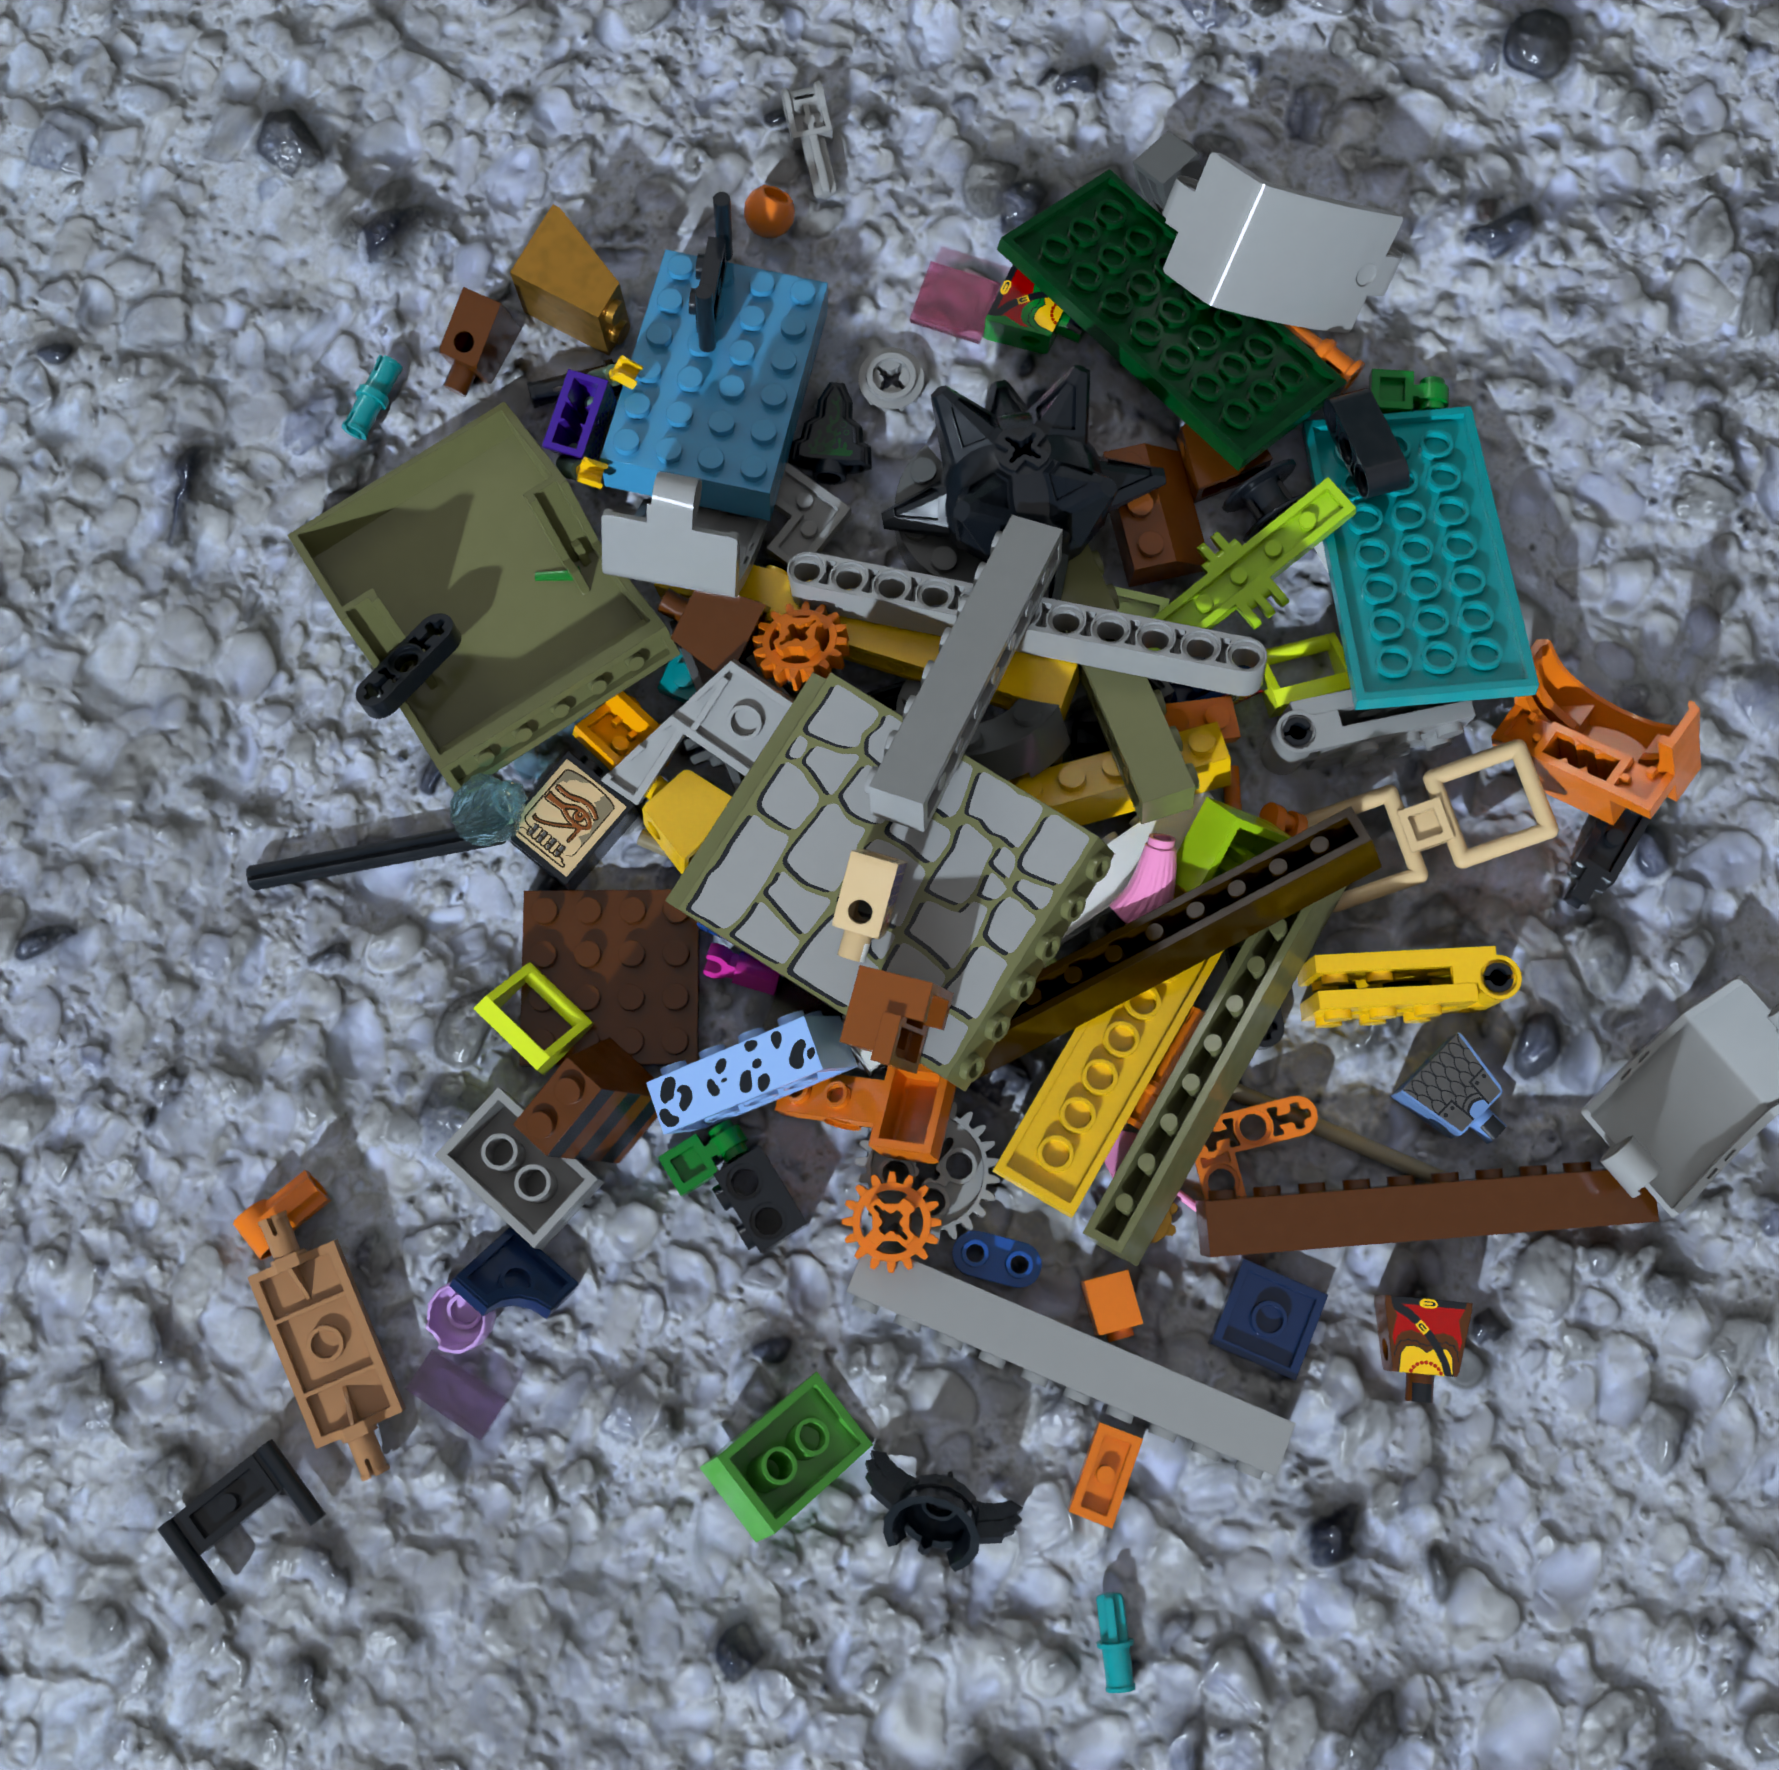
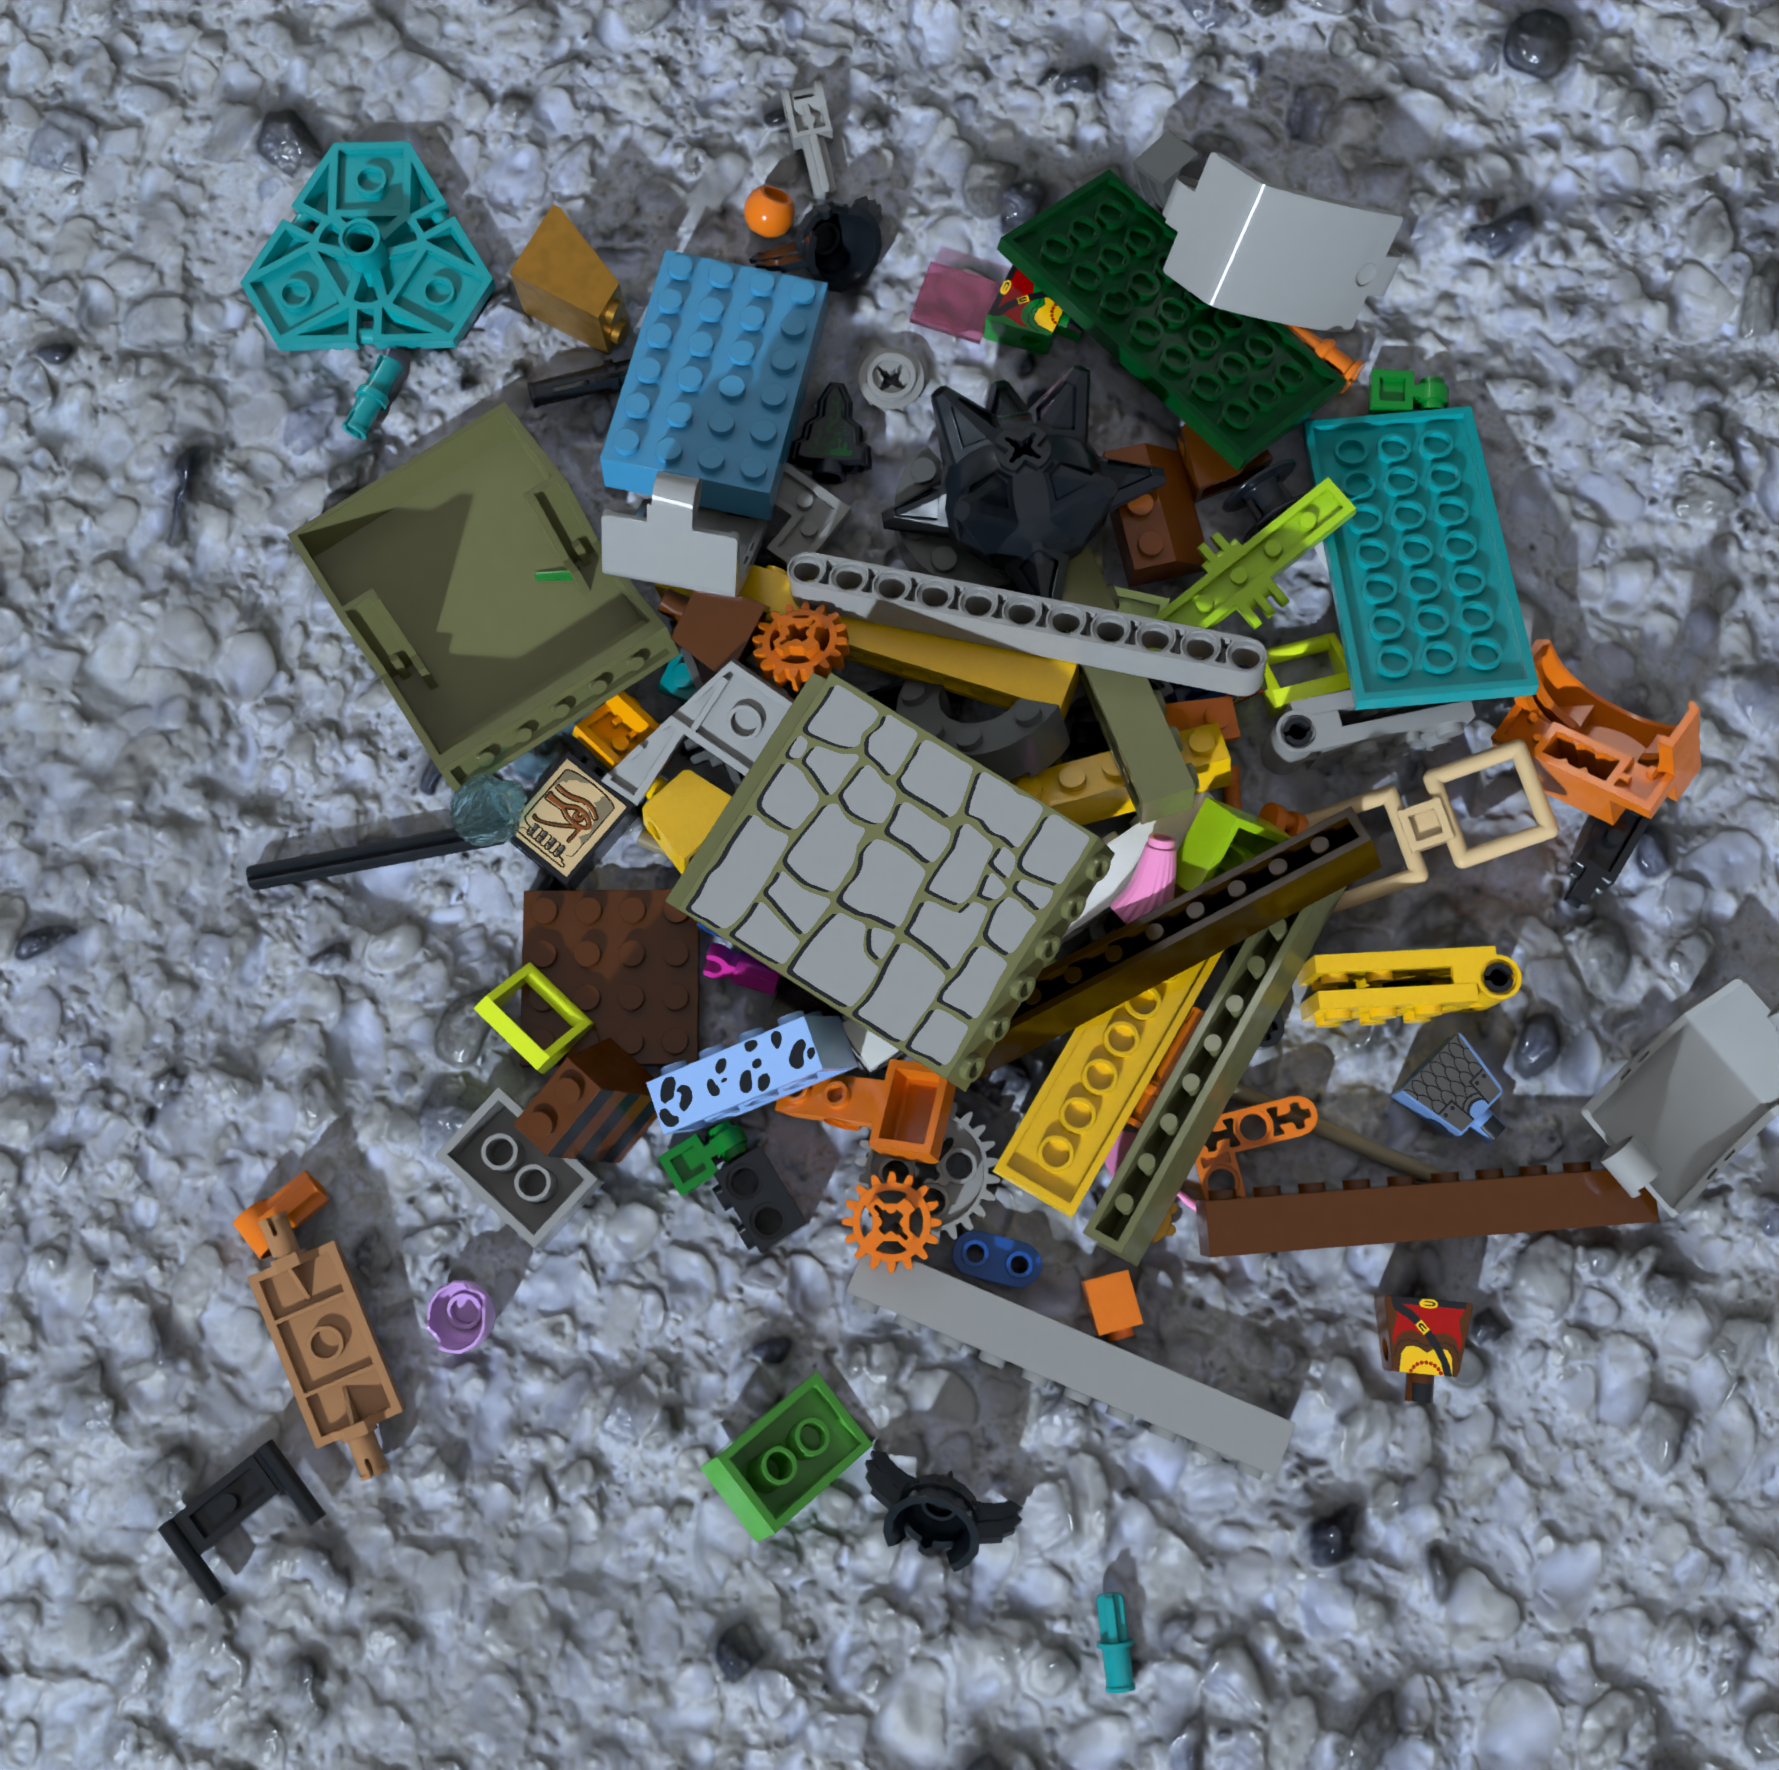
(380, 679): black beam -> none
(409, 281): none -> teal plate
(457, 1394): clear purple tile -> none
(476, 341): reddish brown torso -> none
(514, 1275): dark blue tile -> none
(584, 419): torso -> none
(711, 271): black plate -> none
(832, 244): none -> black helmet
(877, 881): tan torso -> none
(892, 1016): dark orange plate -> none
(965, 674): light grey brick -> none
(1105, 1474): orange plate -> none
(1268, 1319): dark blue tile -> none
(1366, 443): black beam -> none

